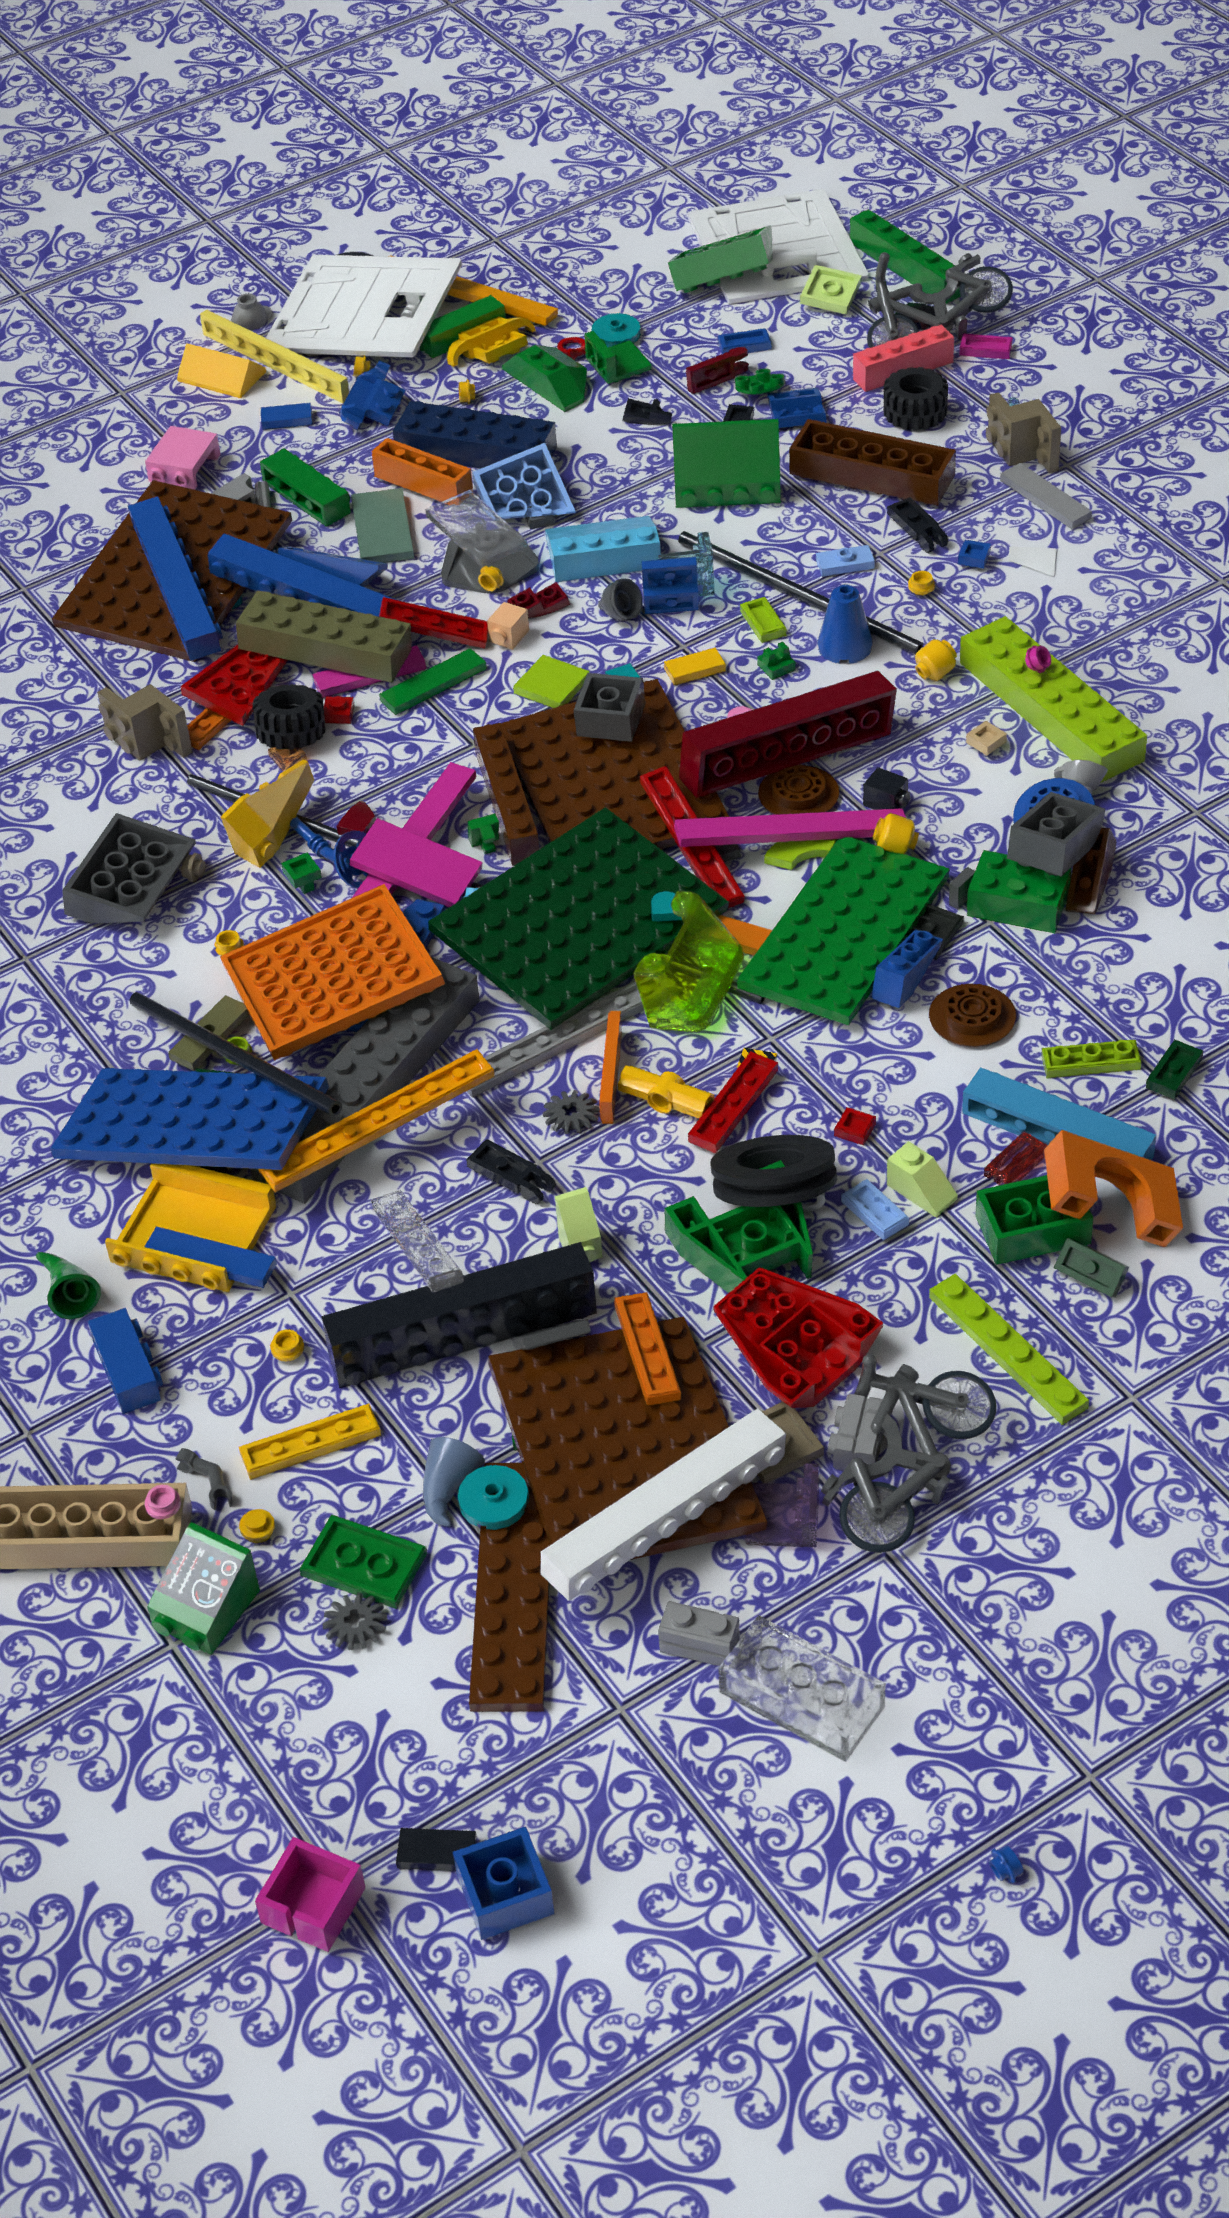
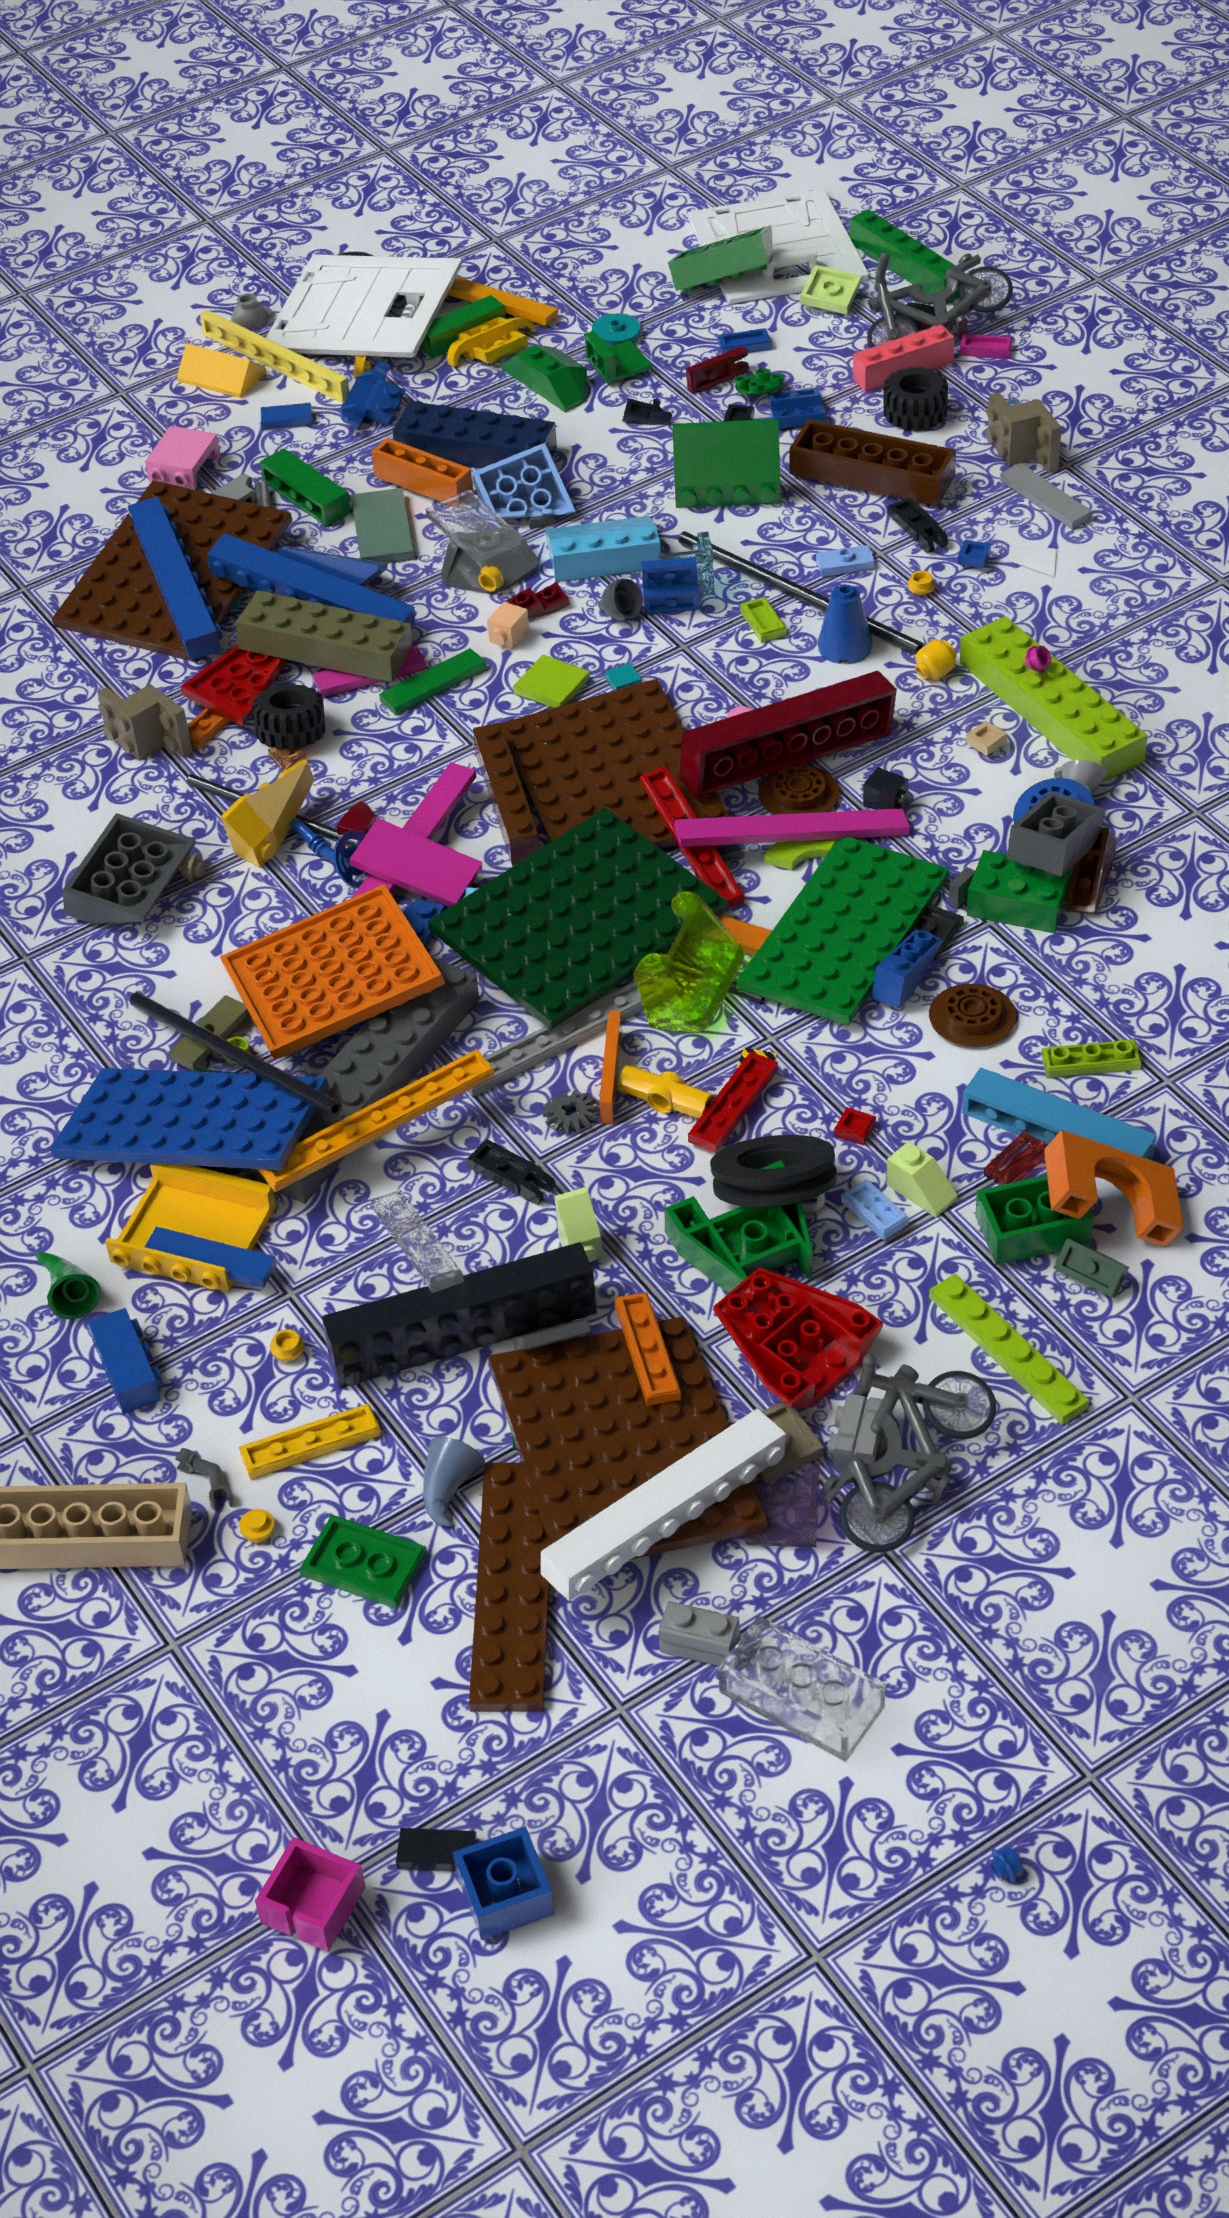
(162, 1502): bright pink plate -> none
(203, 1589): slope -> none
(227, 941): yellow plate -> none
(302, 872): green tile -> none
(338, 709): red plate -> none
(366, 1628): dark grey gear -> none
(437, 622): red tile -> none
(466, 391): yellow plate -> none
(483, 832): green tile -> none
(493, 1510): teal plate -> none
(571, 352): red piece -> none
(609, 707): dark grey brick -> none
(661, 907): teal tile -> none
(694, 666): yellow tile -> none
(777, 661): green tile -> none
(895, 834): yellow head -> none
(1174, 1069): dark green plate -> none

